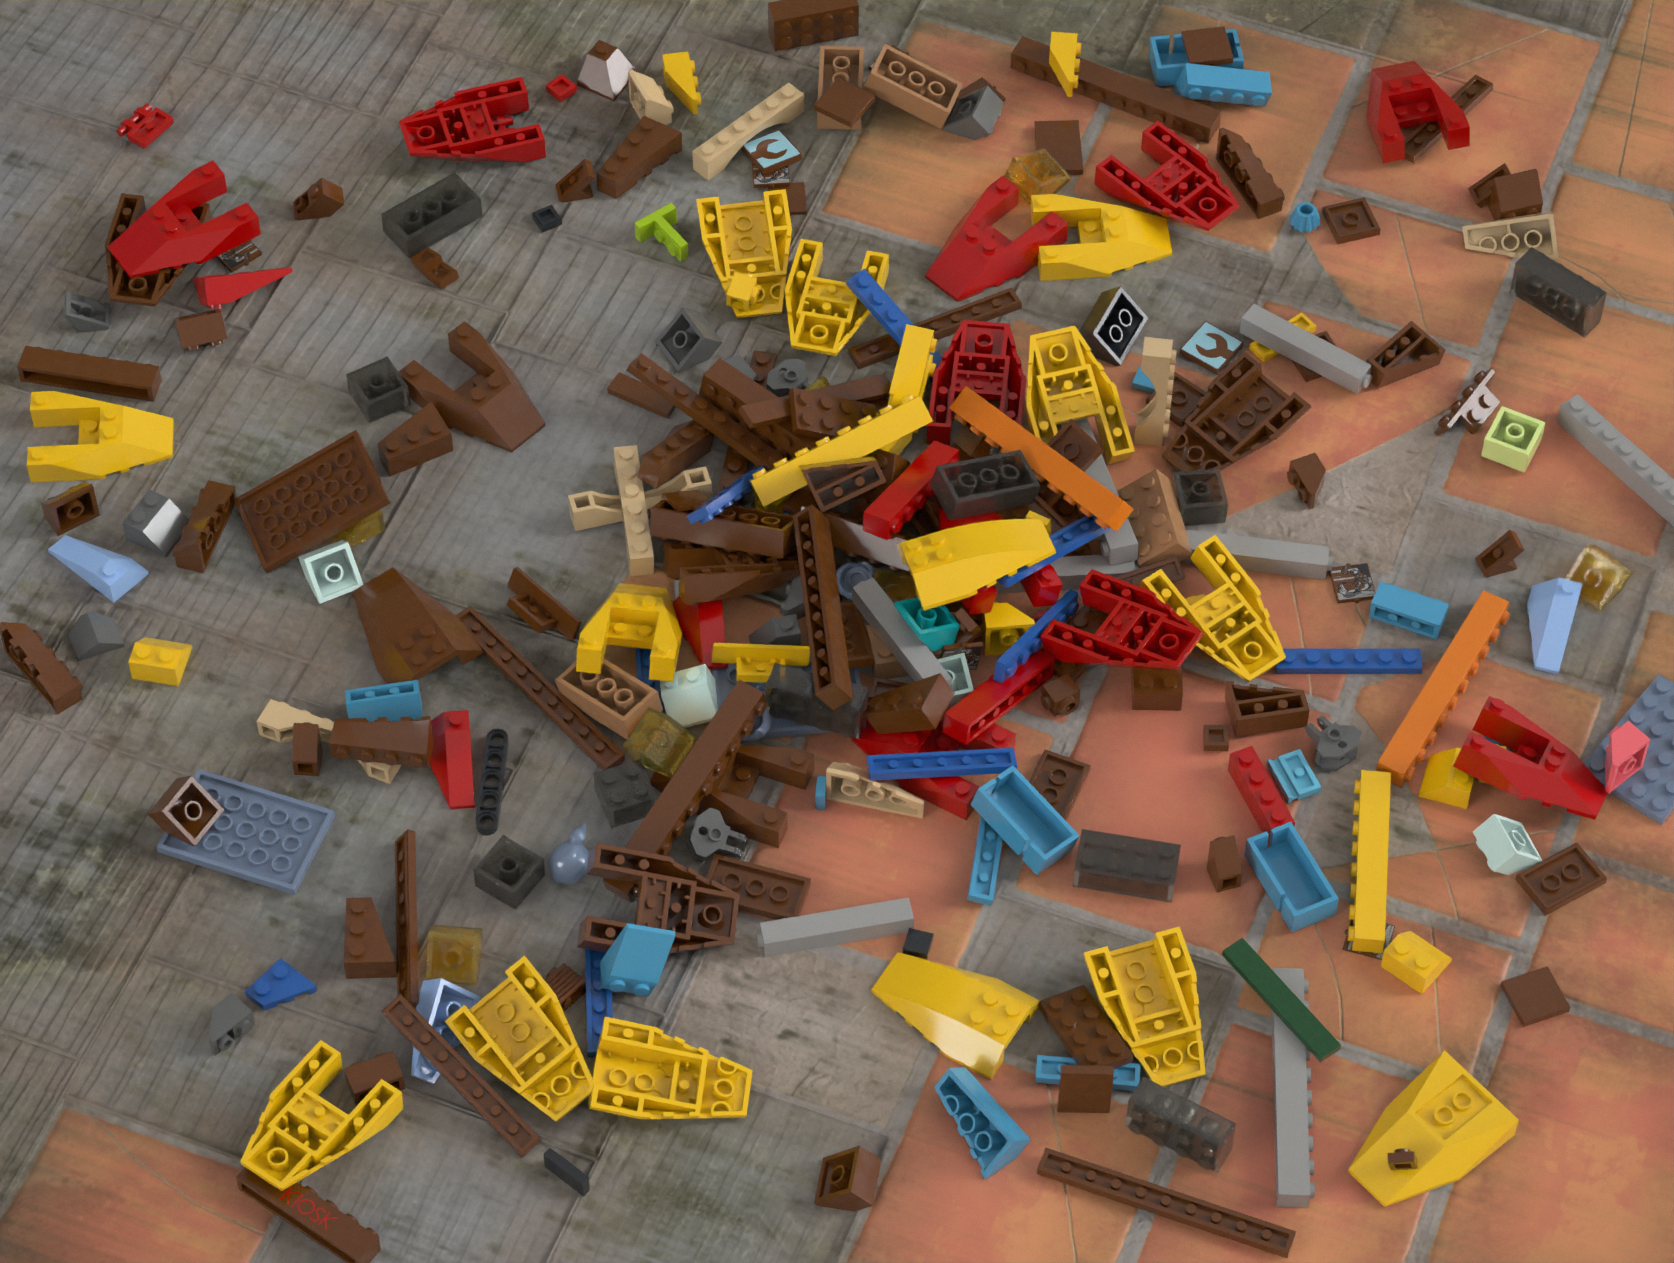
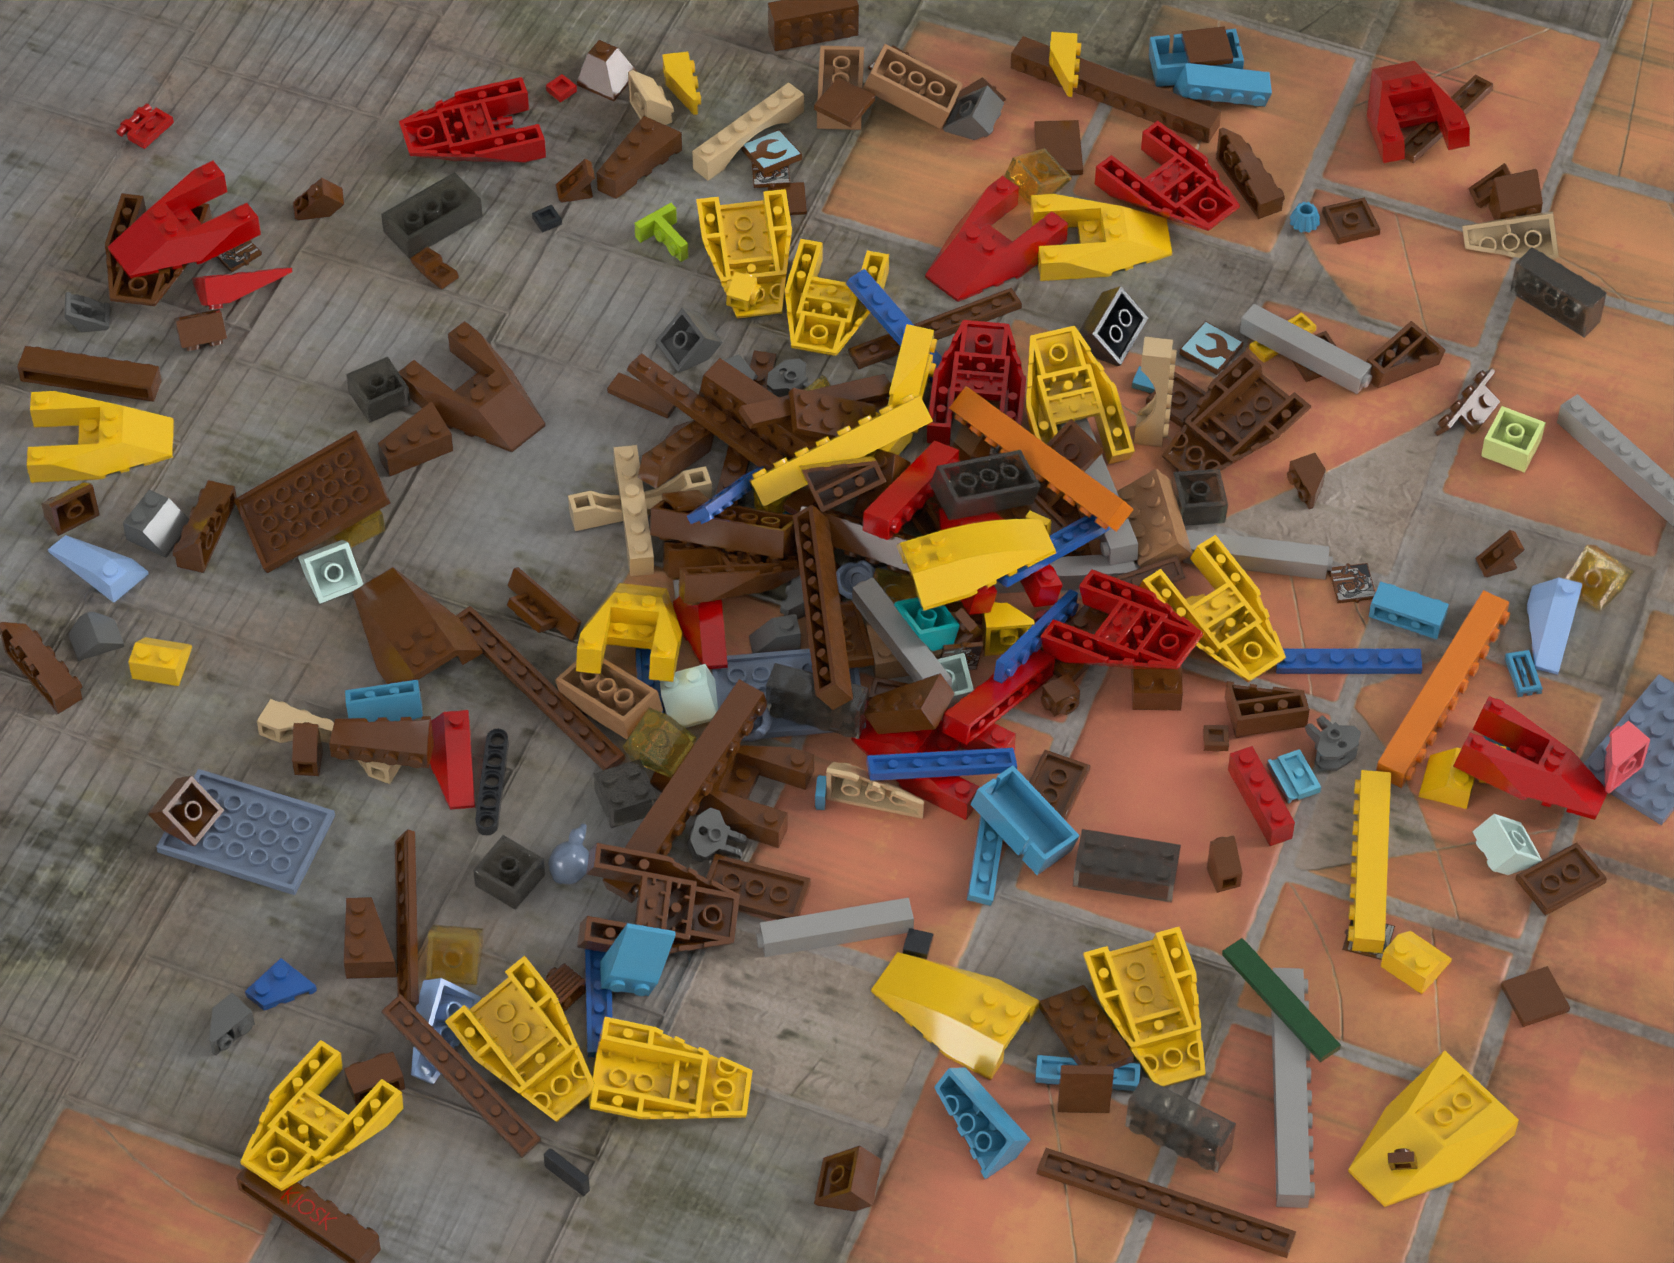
(756, 661): yellow bracket -> none
(1291, 877): dark azure piece -> none
(1515, 677): none -> dark azure tile

